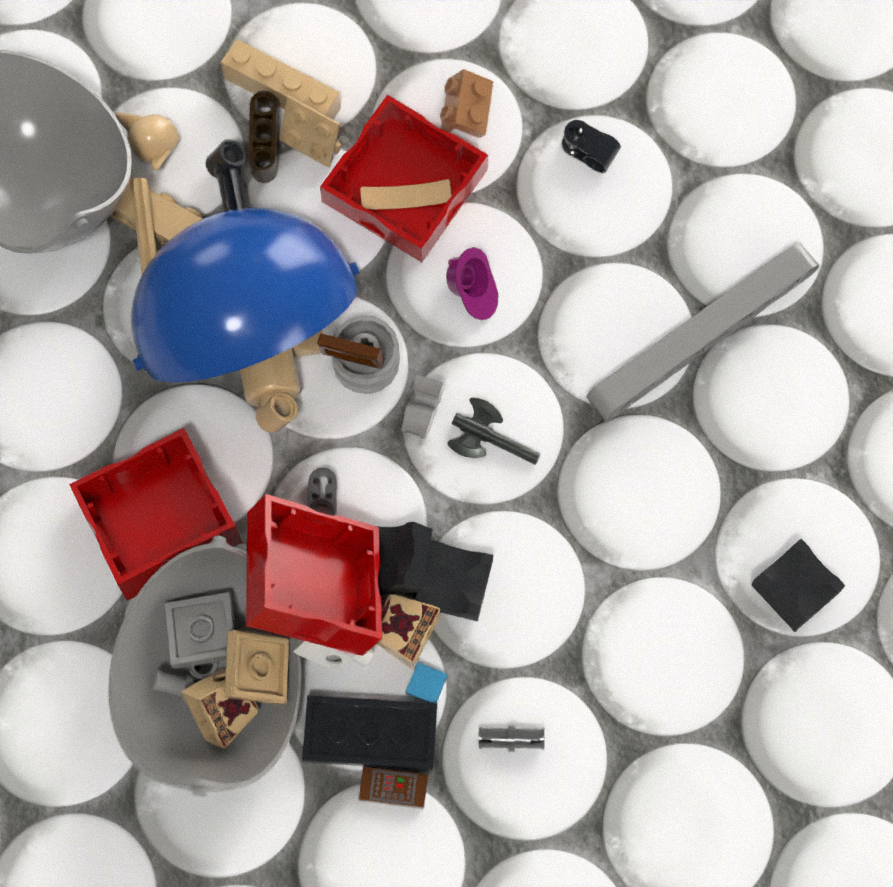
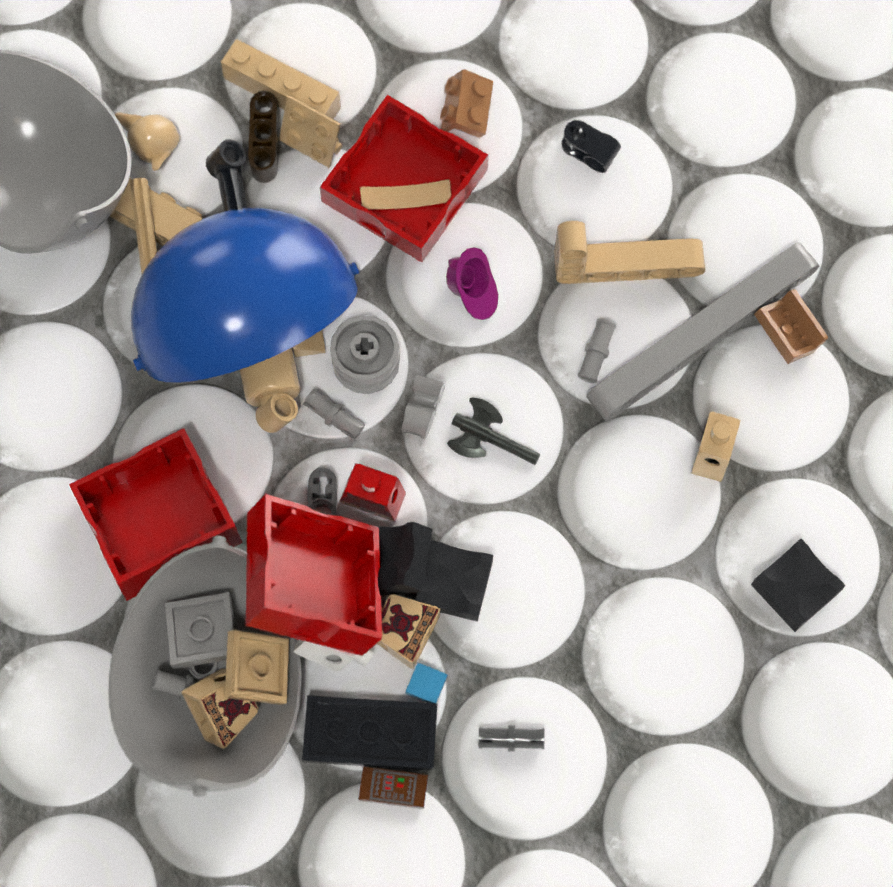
(334, 414): none -> light grey pin
(350, 351): reddish brown tile -> none
(373, 492): none -> red torso
(596, 350): none -> light grey pin
(623, 261): none -> tan beam
(715, 443): none -> tan torso
(791, 327): none -> medium nougat bracket

